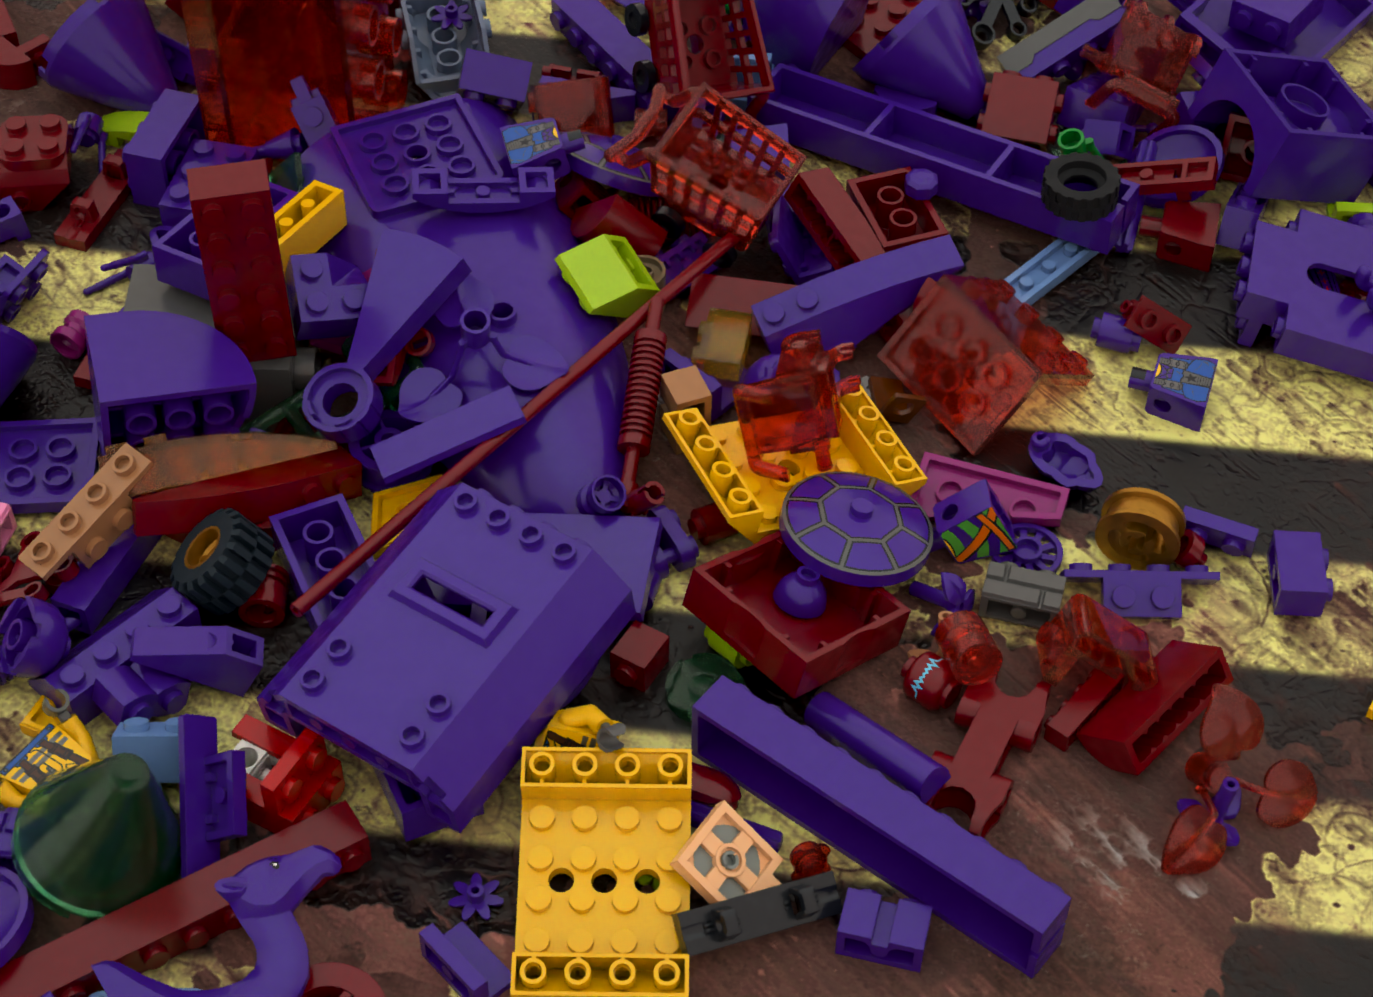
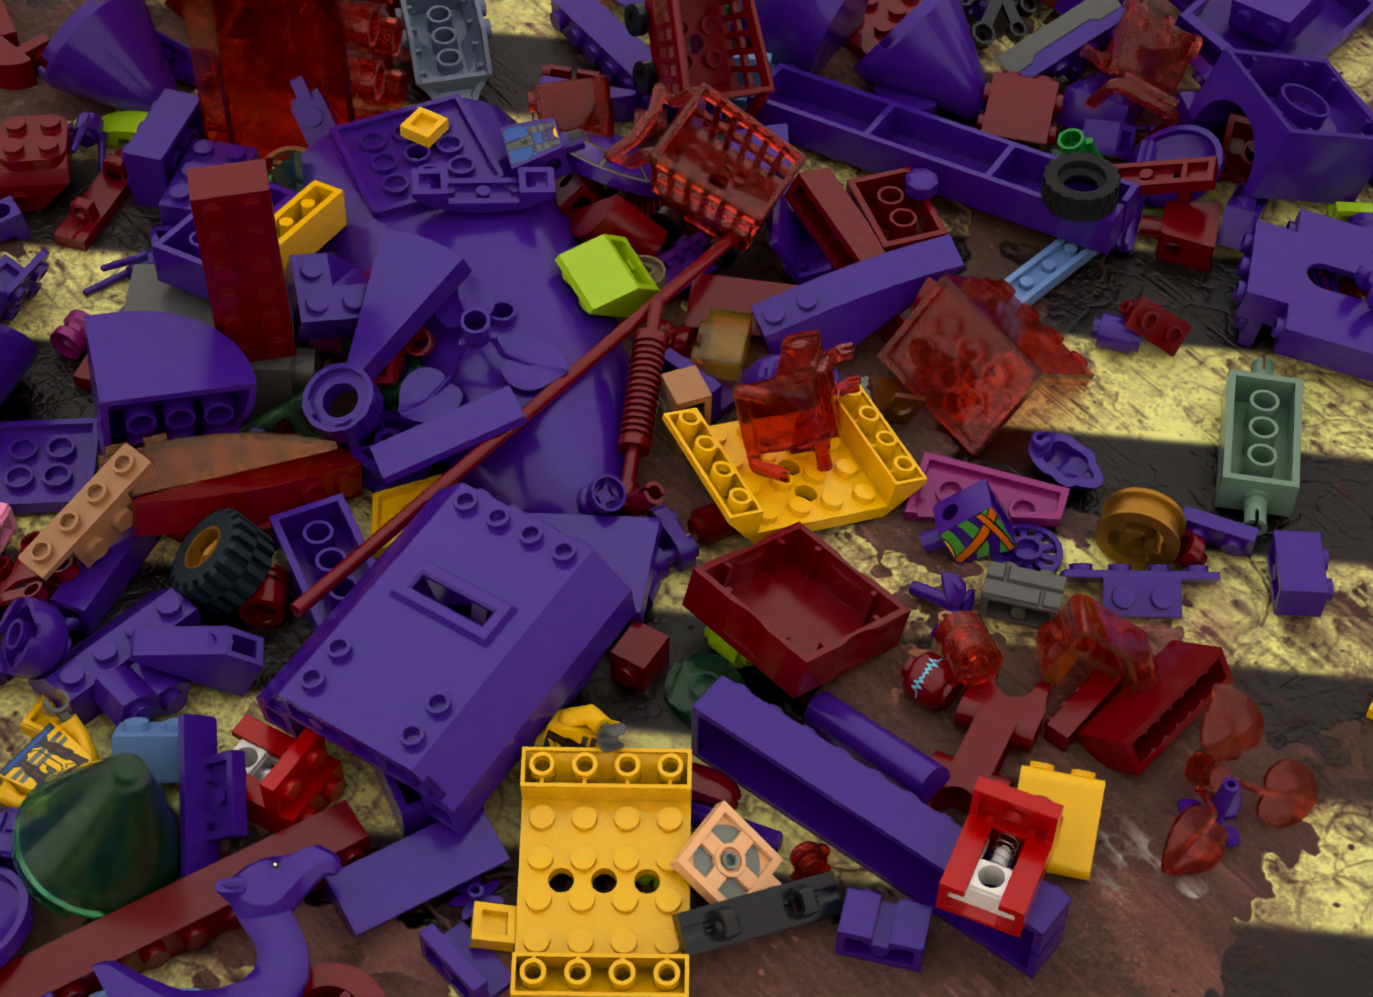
(283, 145): dark purple cone -> none
(413, 872): none -> dark purple brick
(424, 127): none -> yellow tile
(451, 15): dark purple plant -> none
(493, 926): none -> yellow tile
(494, 79): dark purple brick -> none
(678, 338): none -> dark red wheel
(801, 594): dark purple brick -> none
(856, 529): dark purple dish -> none
(1014, 828): none -> red brick
(1082, 804): none -> yellow piece
(1177, 388): torso -> none
(1259, 444): none -> sand green brick

